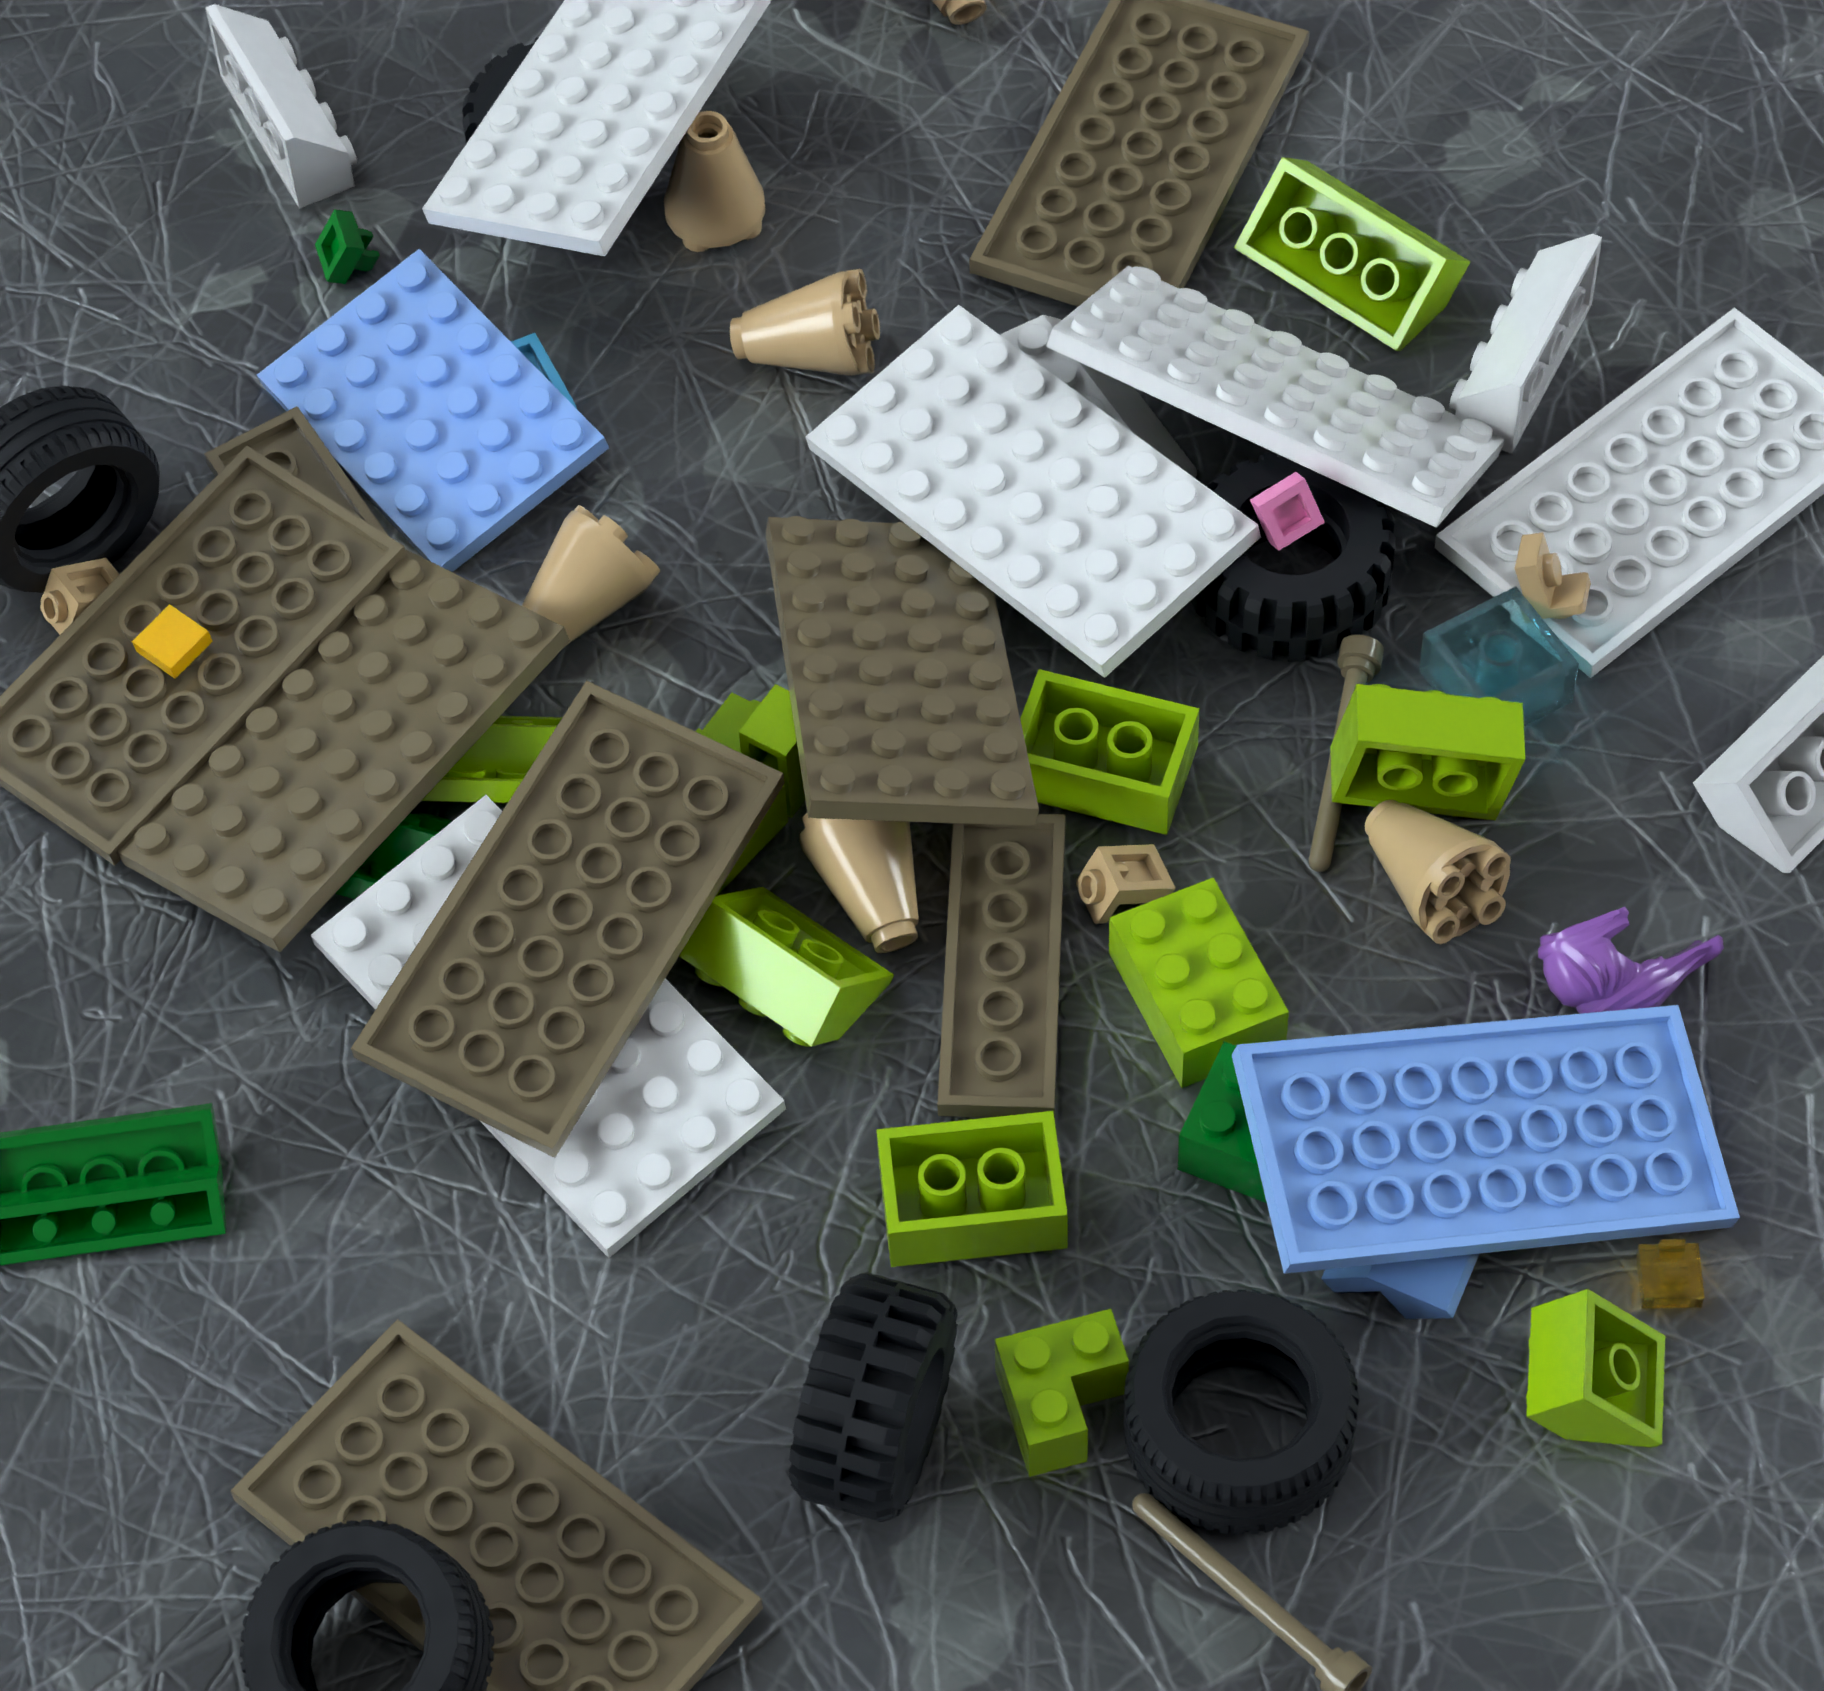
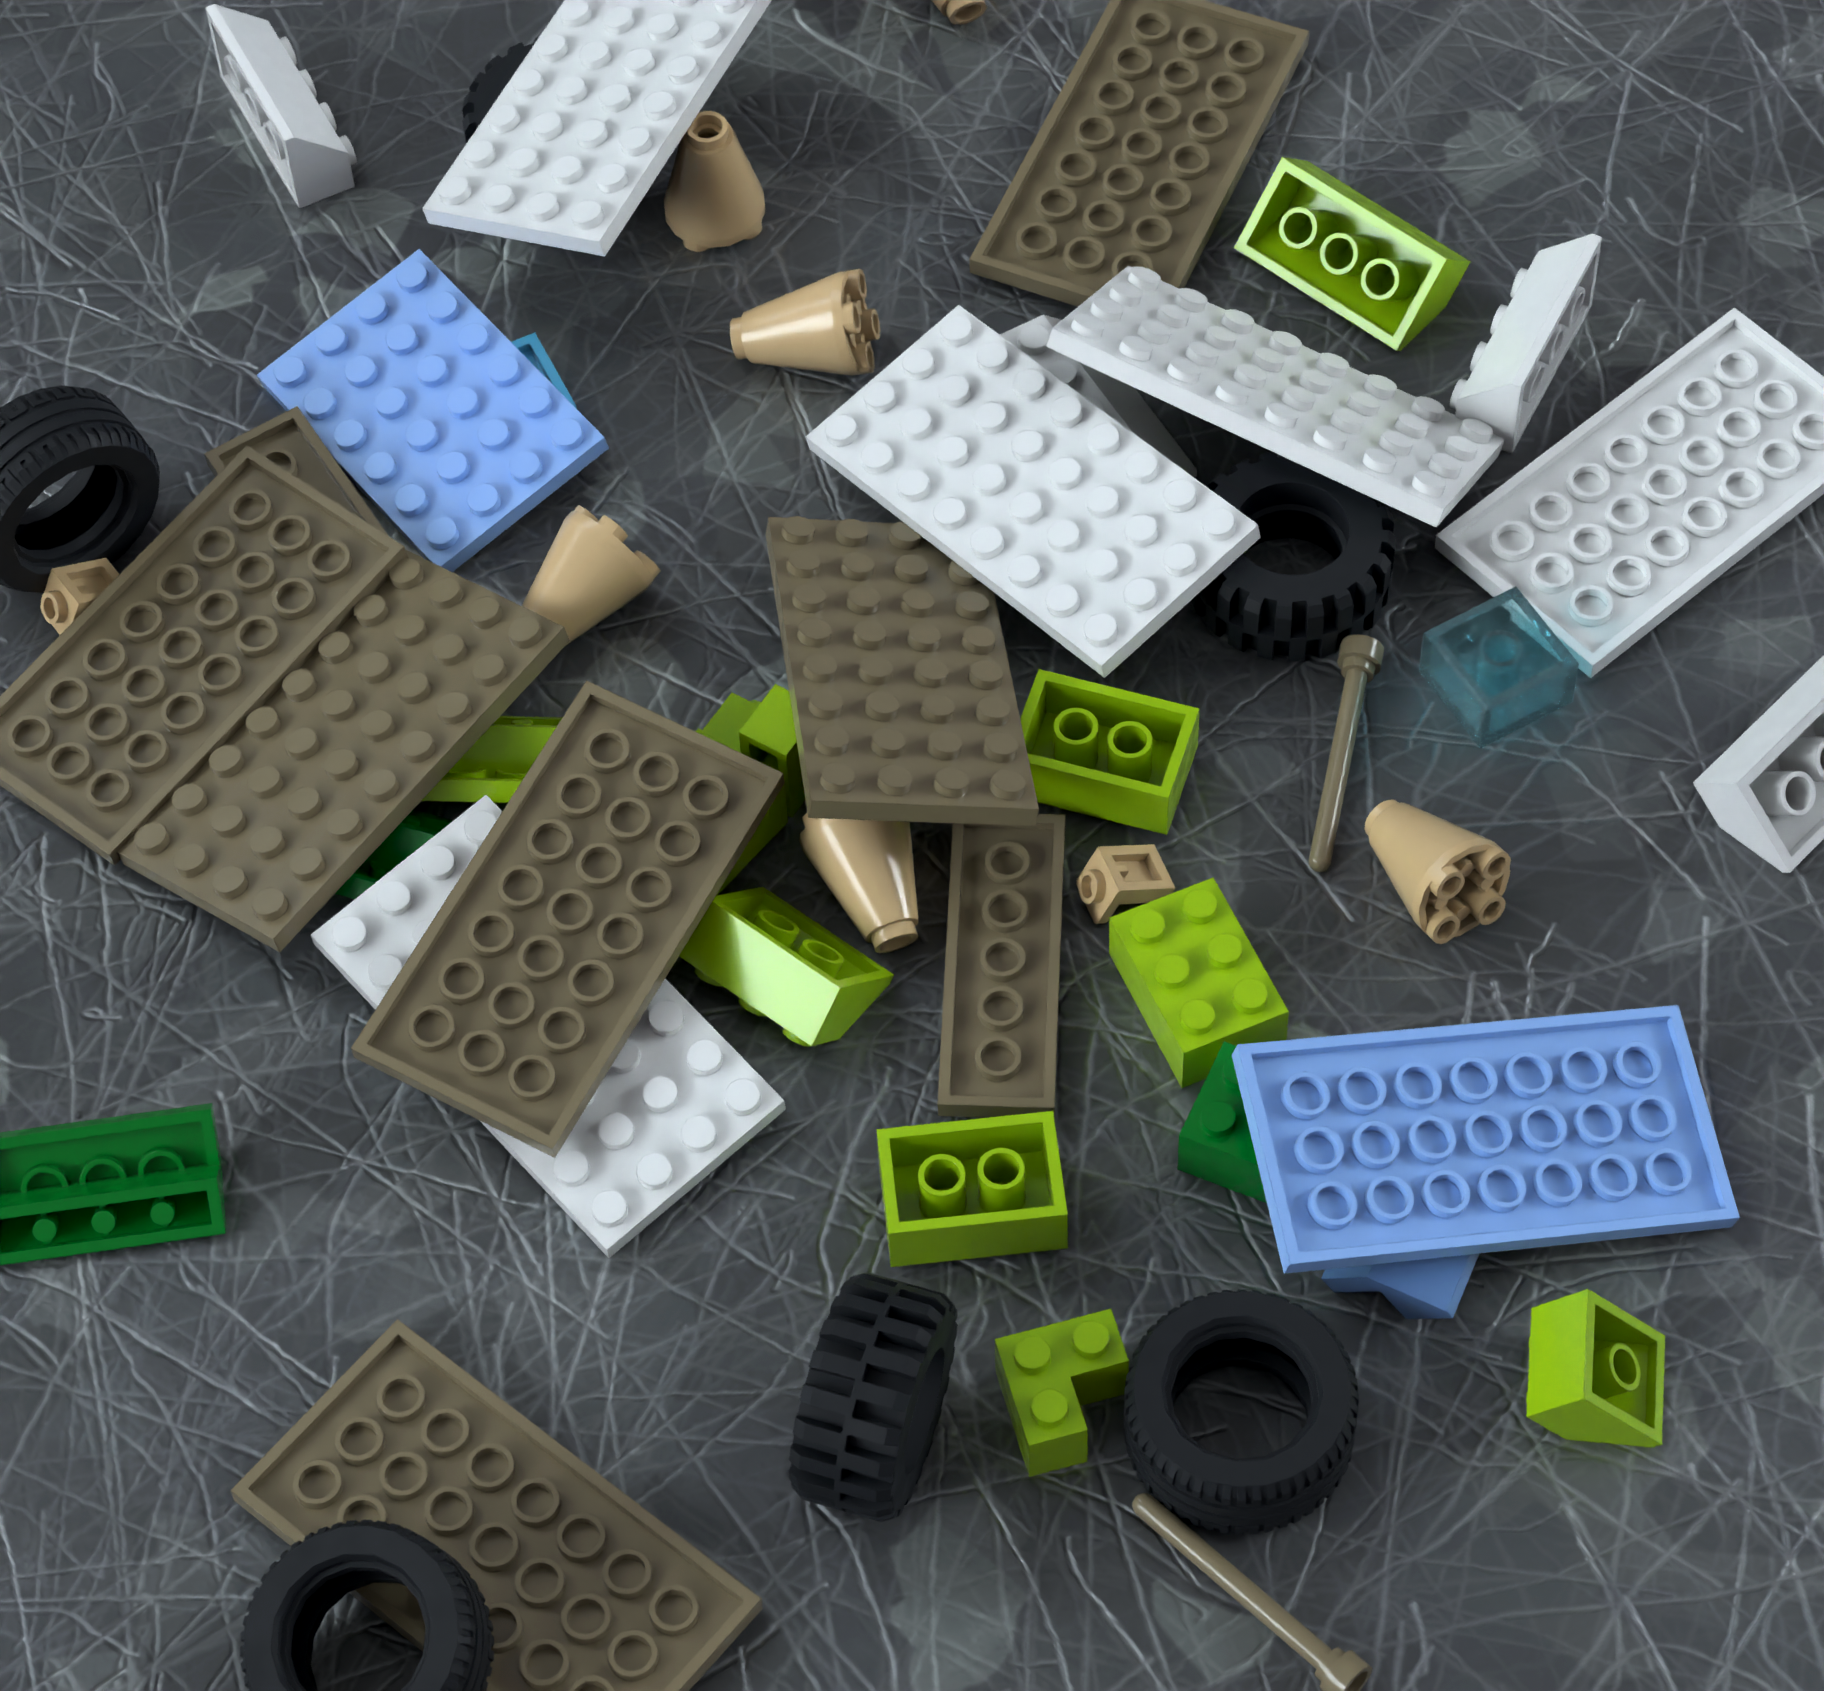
(172, 641): yellow tile -> none
(344, 247): green tile -> none
(1287, 511): bright pink tile -> none
(1427, 751): lime brick -> none
(1543, 582): tan bracket -> none
(1595, 977): medium lavender hair -> none
(1670, 1274): clear yellow tile -> none

